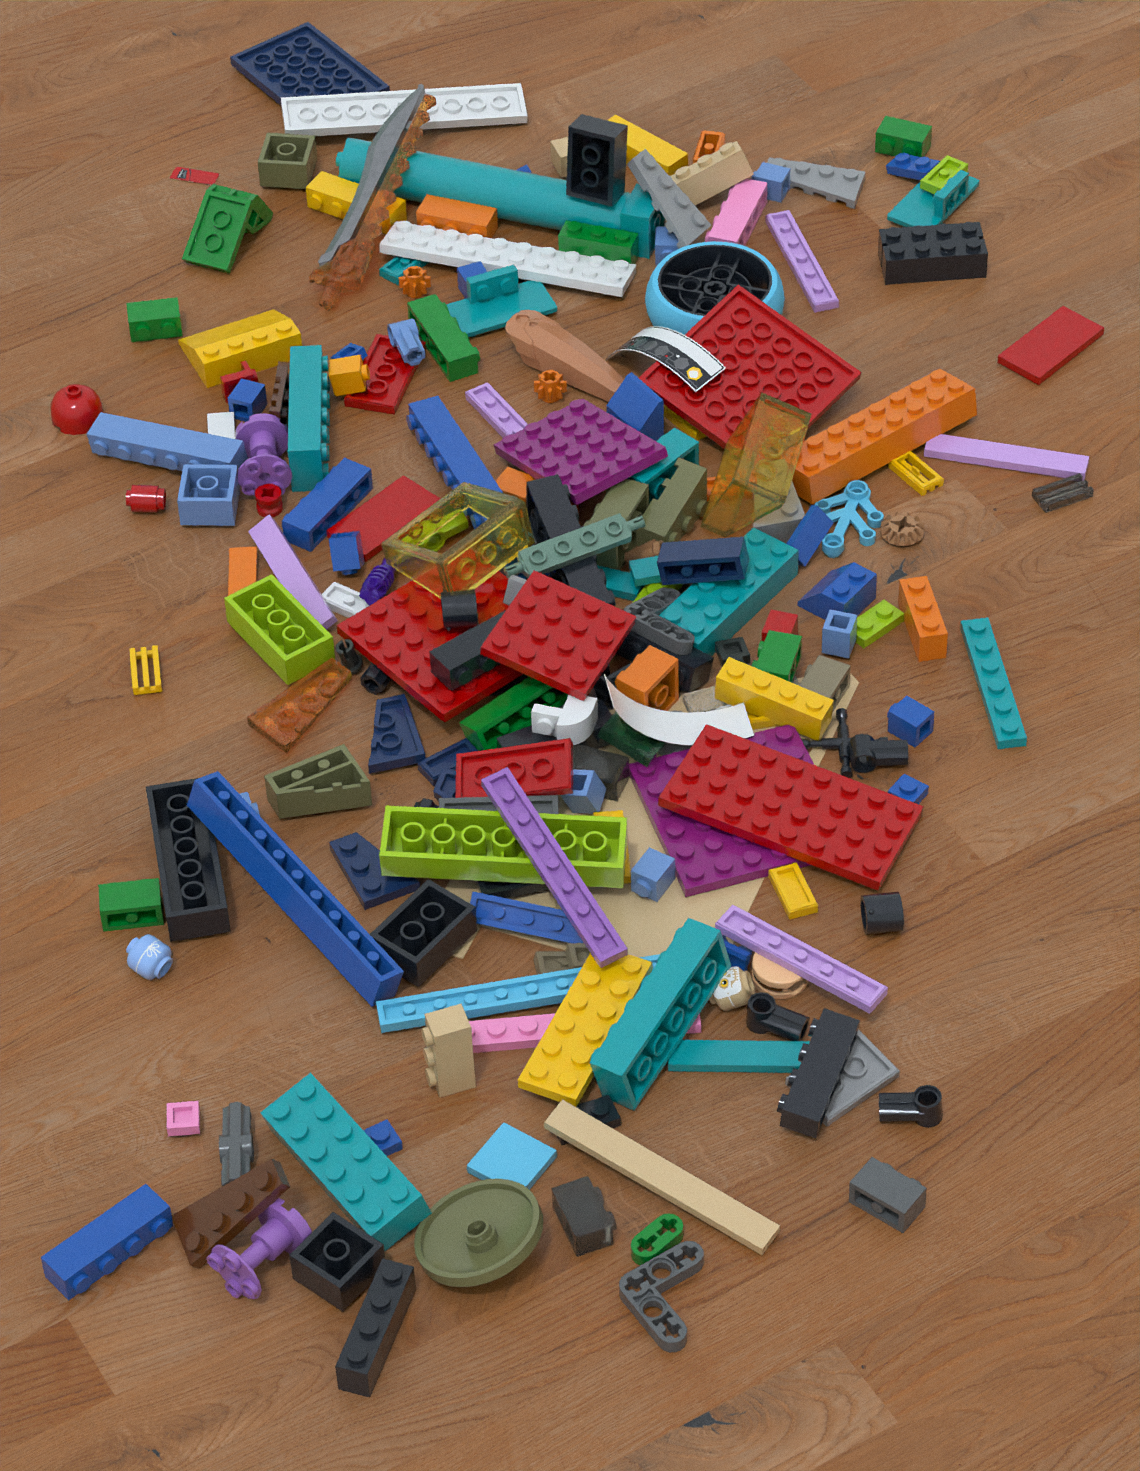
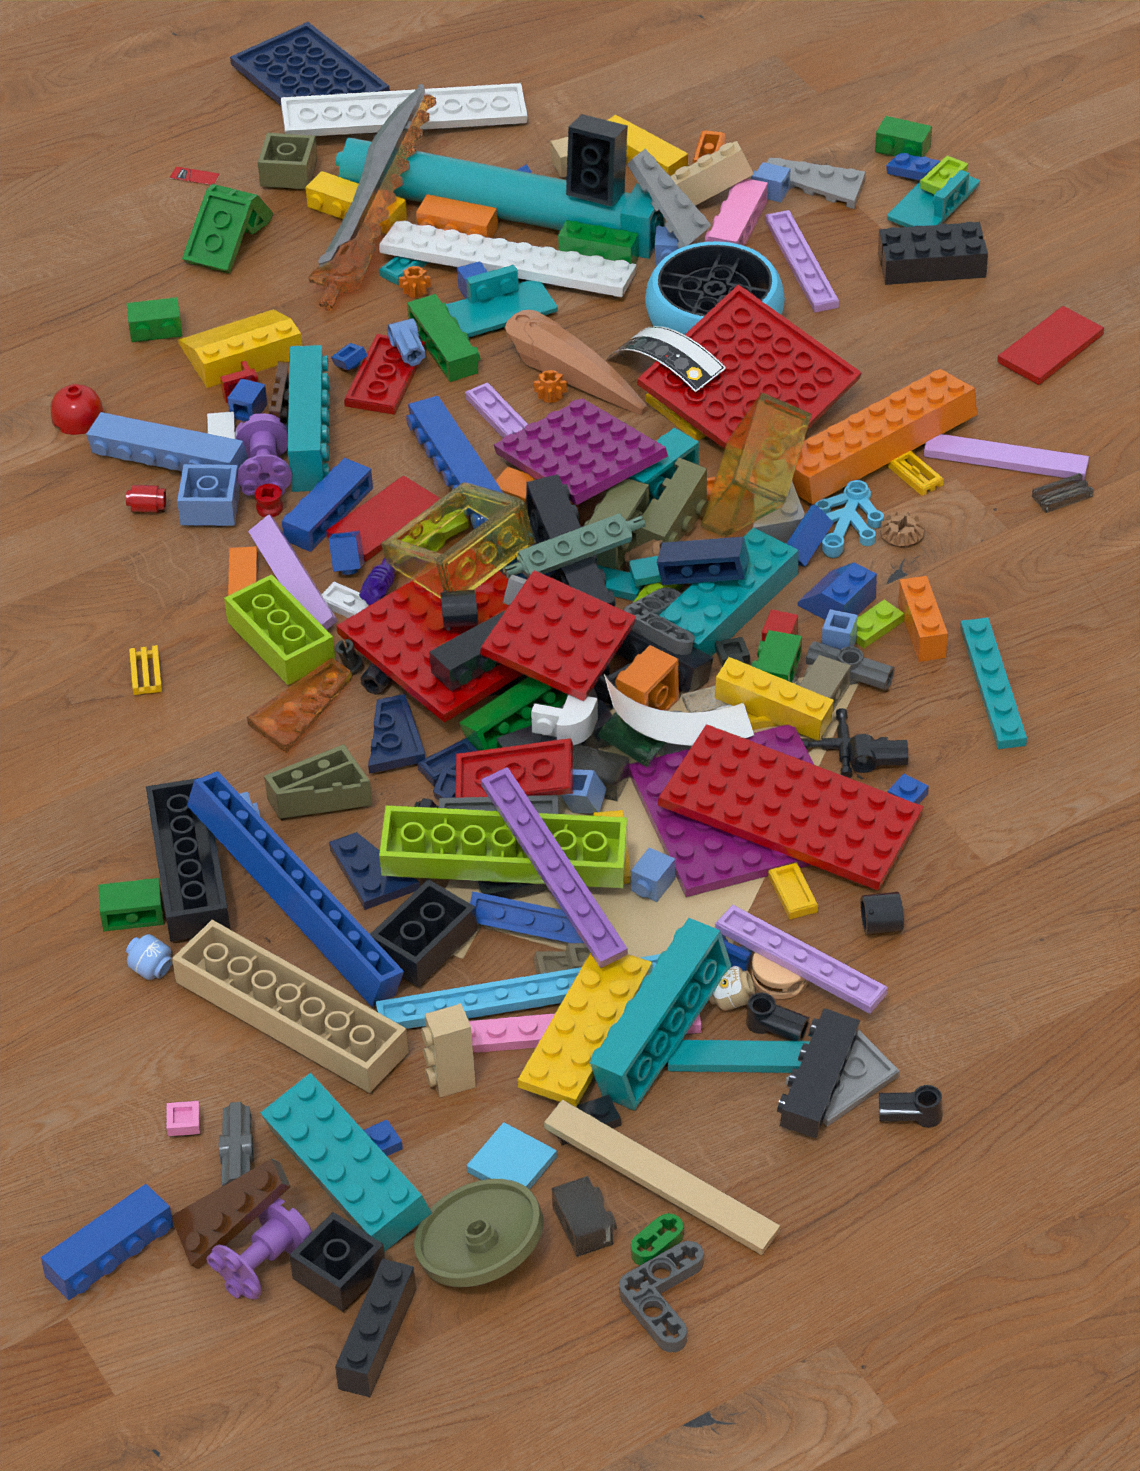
(291, 1006): none -> tan brick
(348, 375): light orange brick -> none
(638, 407): blue slope -> none
(862, 668): none -> dark grey piece
(887, 1194): dark grey brick -> none
(910, 721): blue brick -> none

